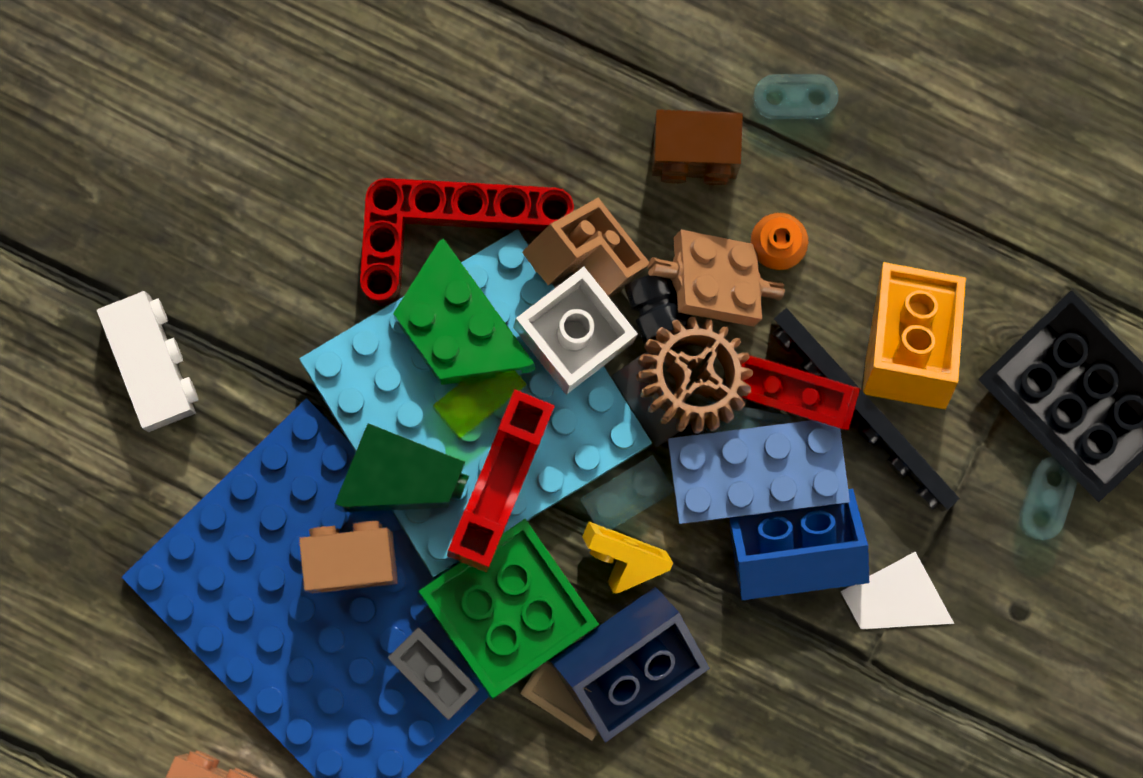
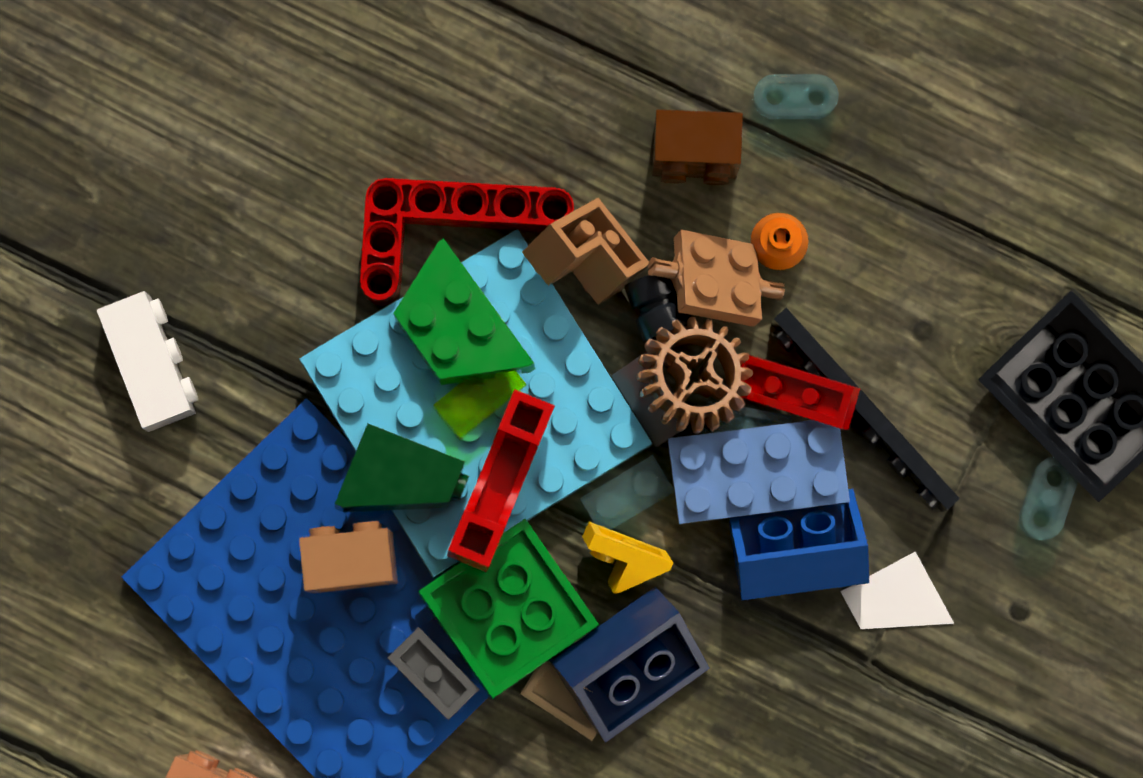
(575, 330): white brick -> none
(915, 336): light orange slope -> none

